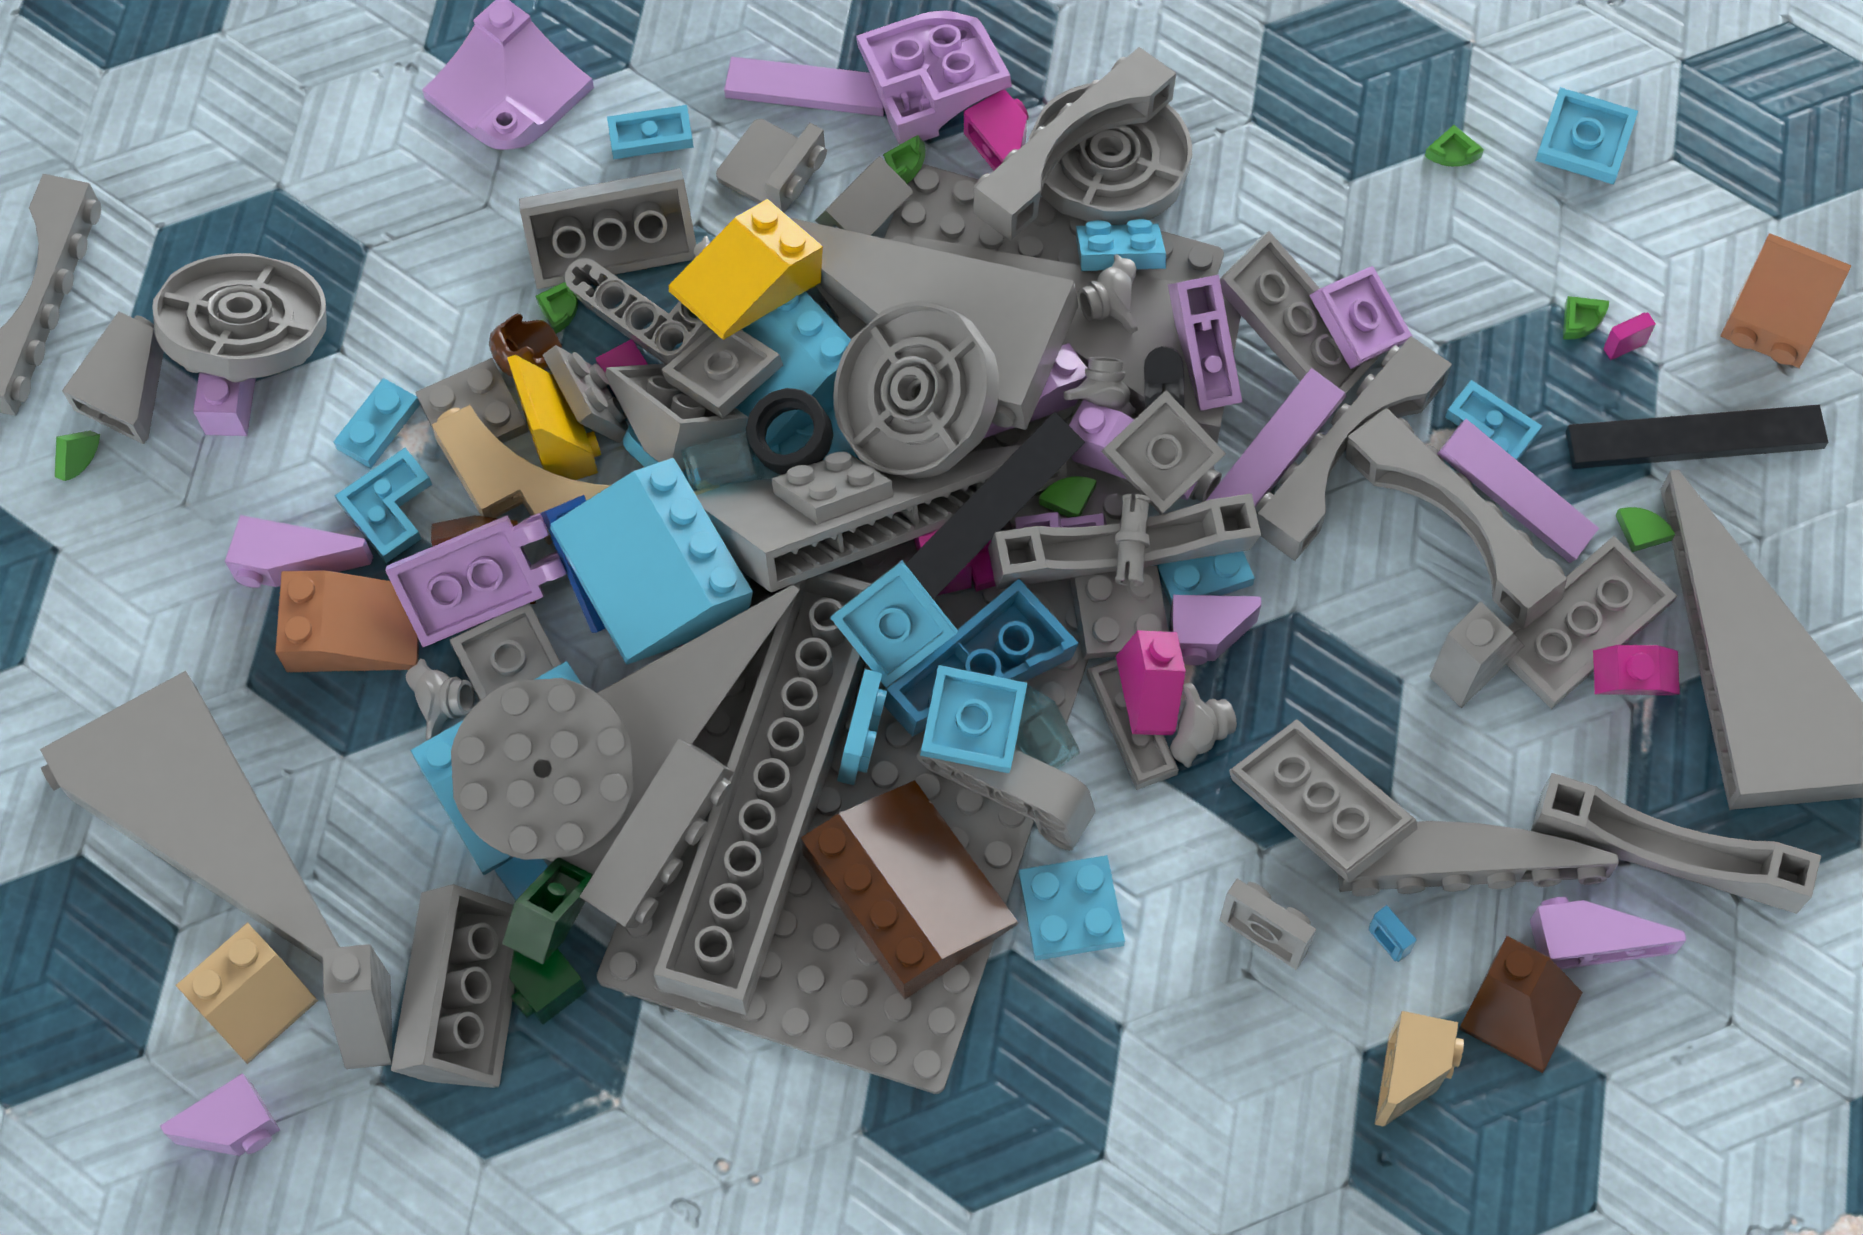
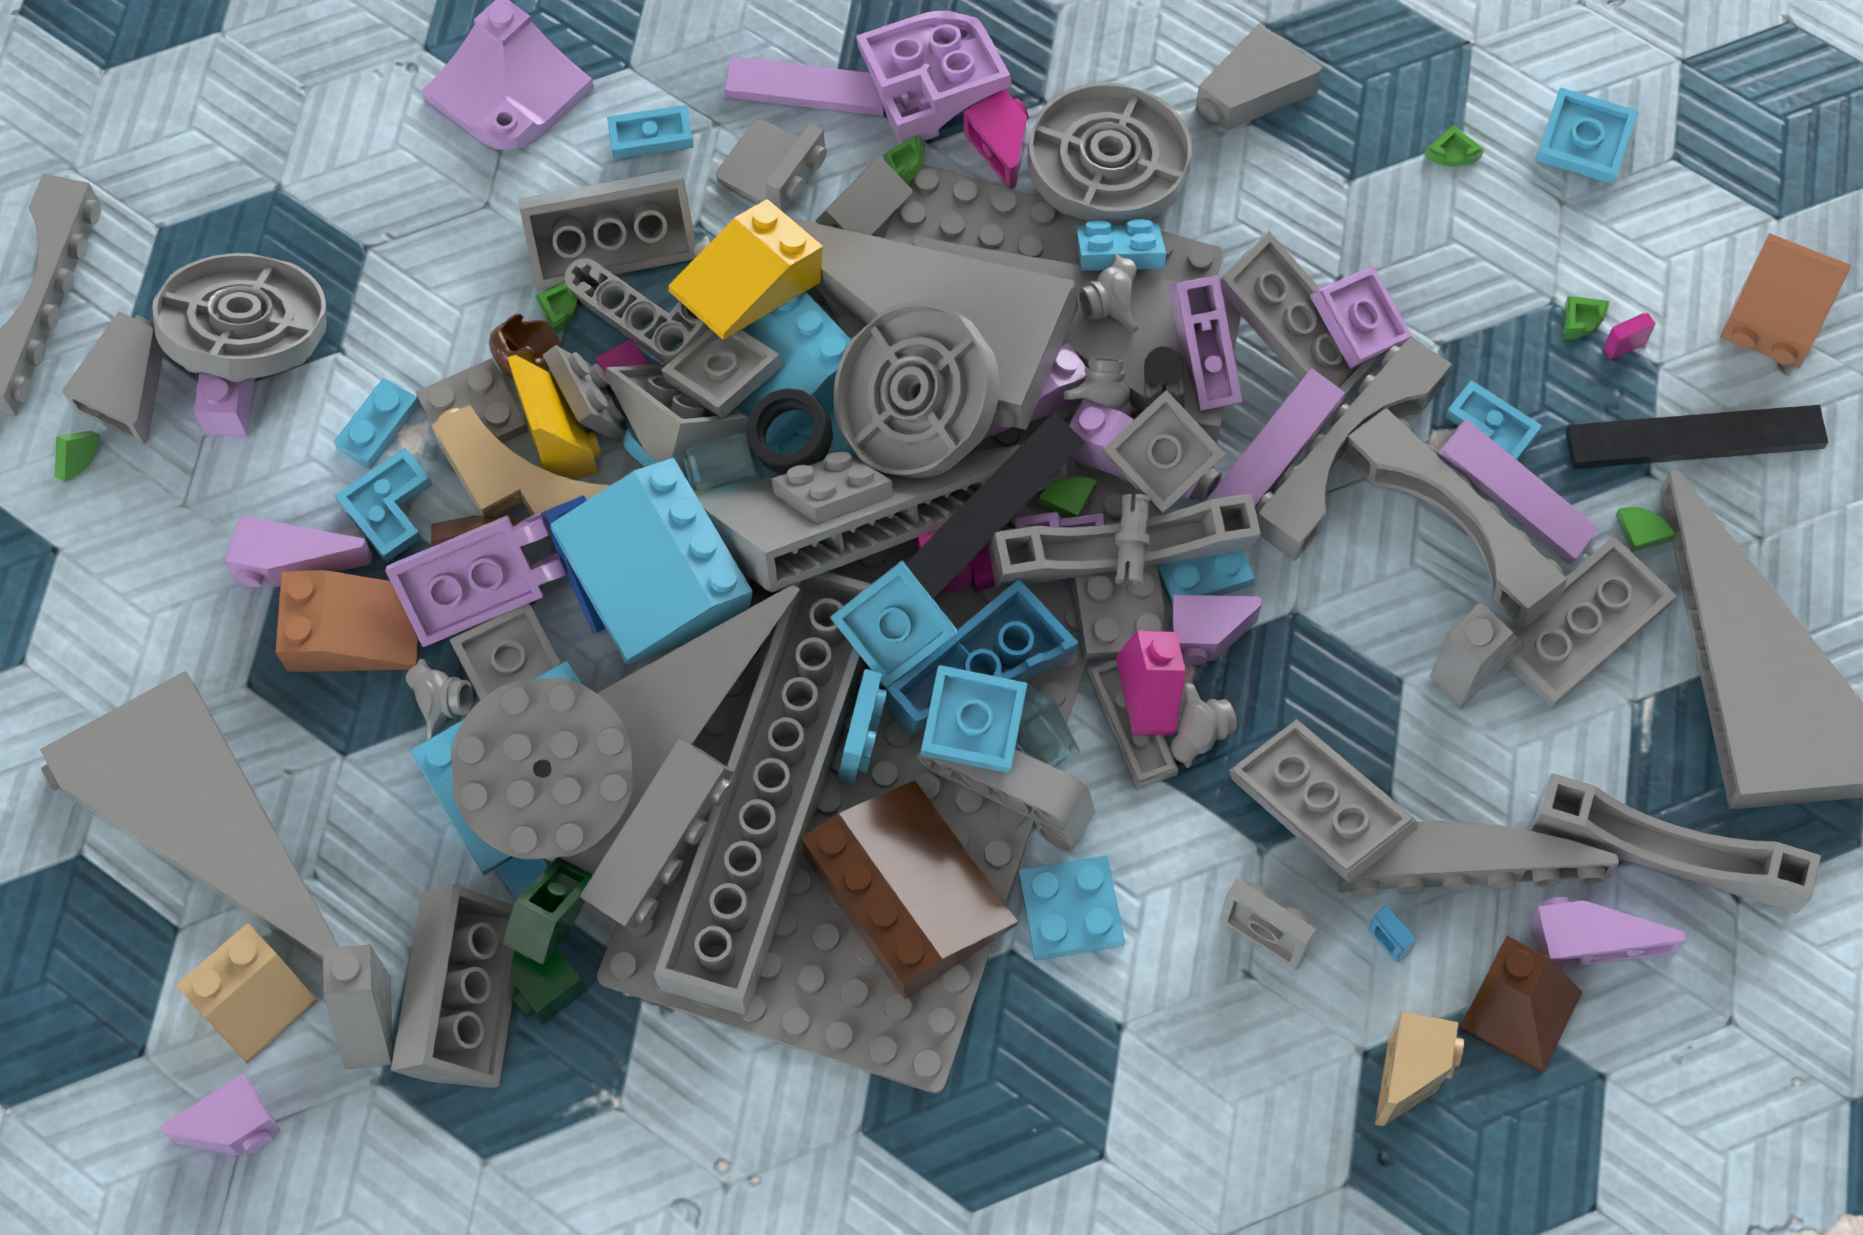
(1125, 96): light grey arch -> none
(1256, 80): none -> light grey slope
(1636, 670): dark pink slope -> none

